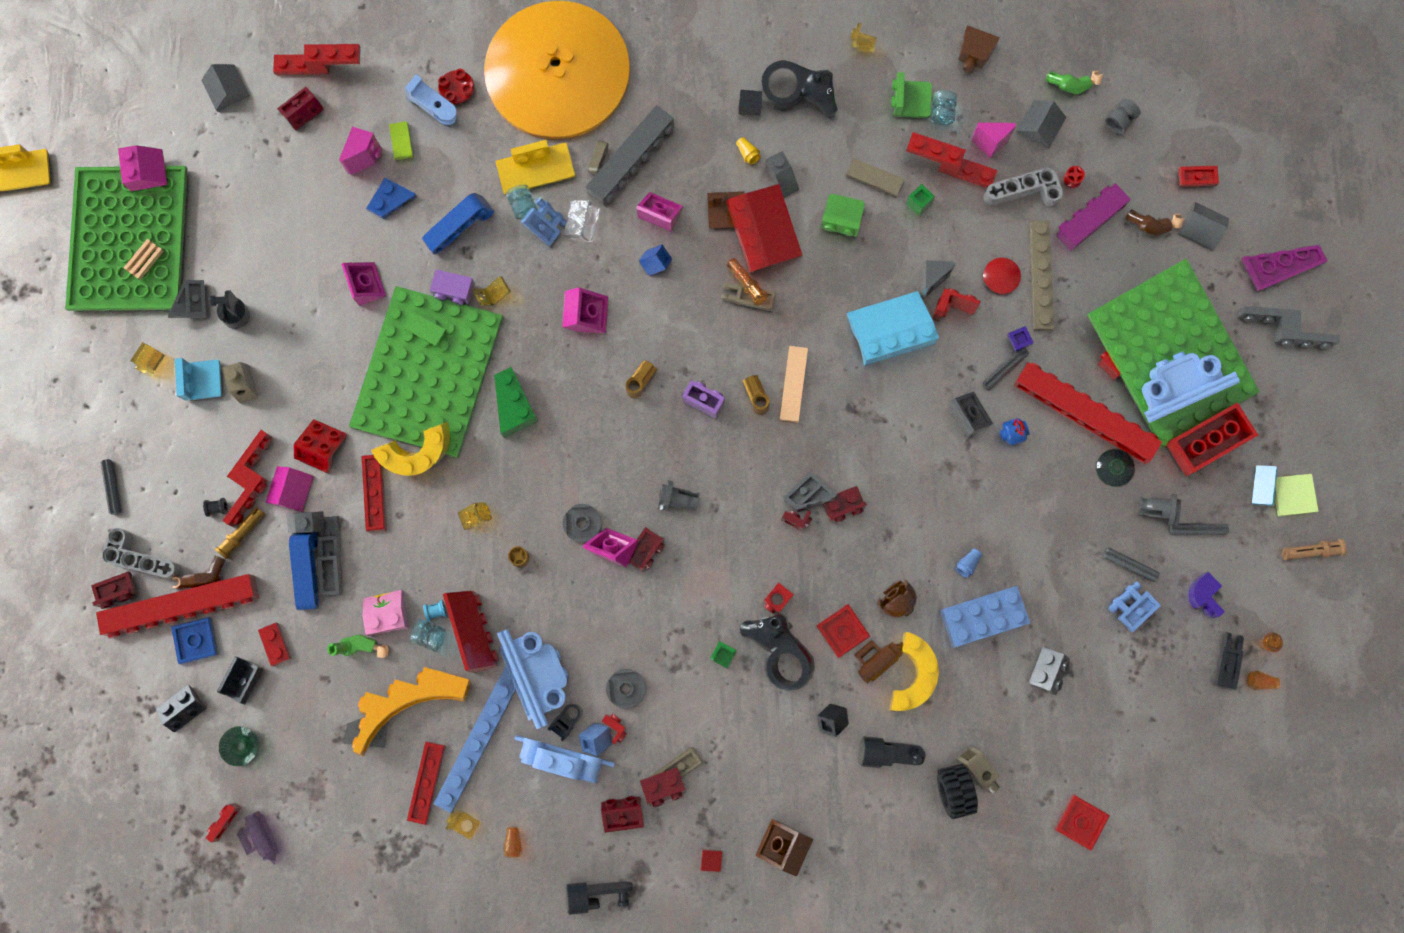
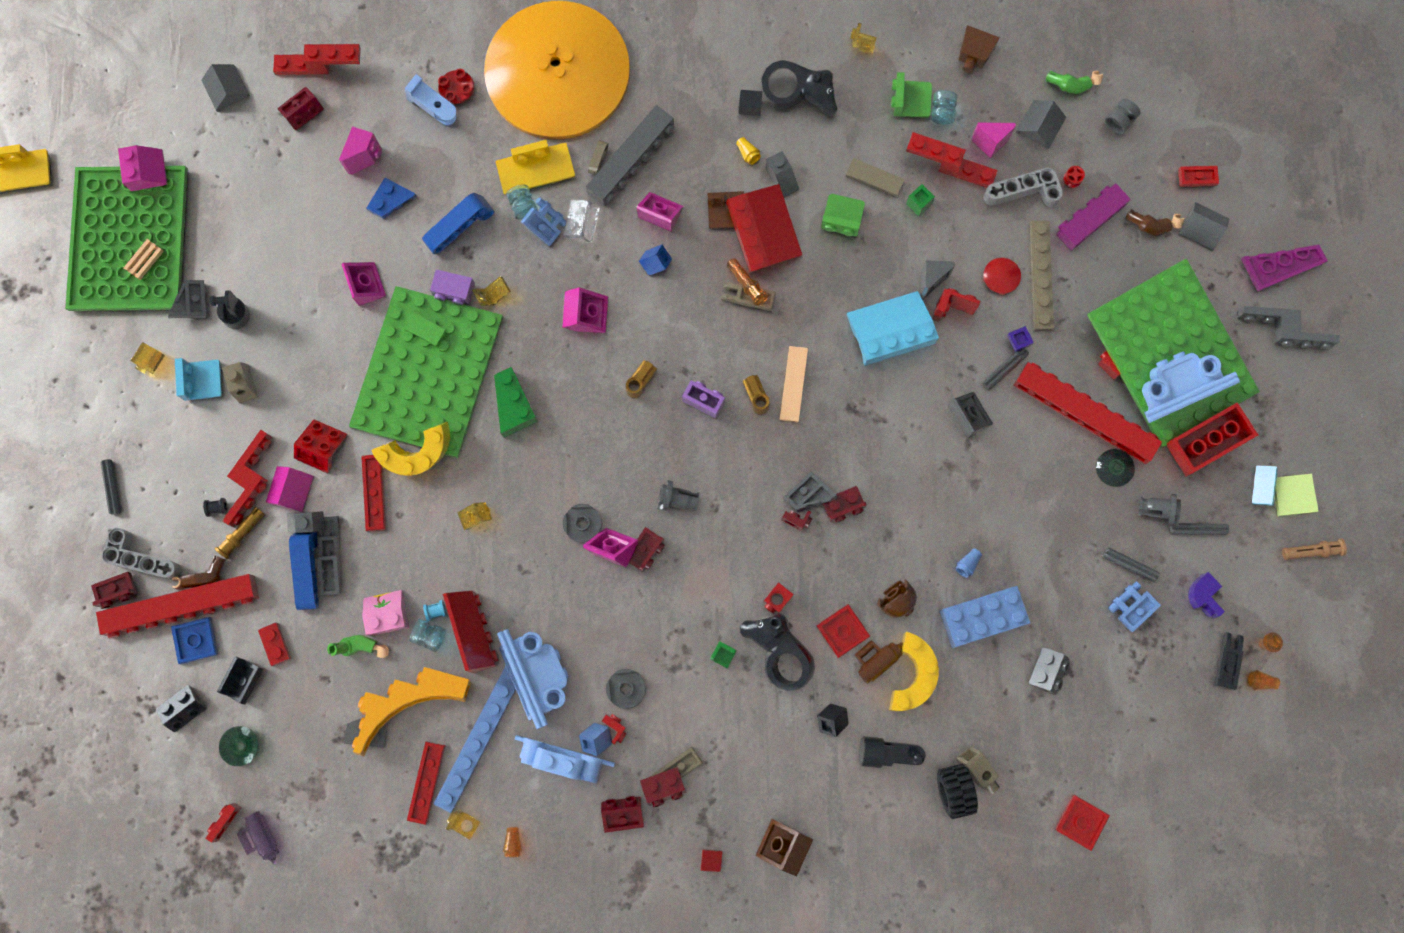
(401, 140): lime tile -> none
(516, 554): pearl gold wheel -> none
(565, 722): black piece -> none
(577, 895): black piece -> none
(1014, 431): blue head -> none

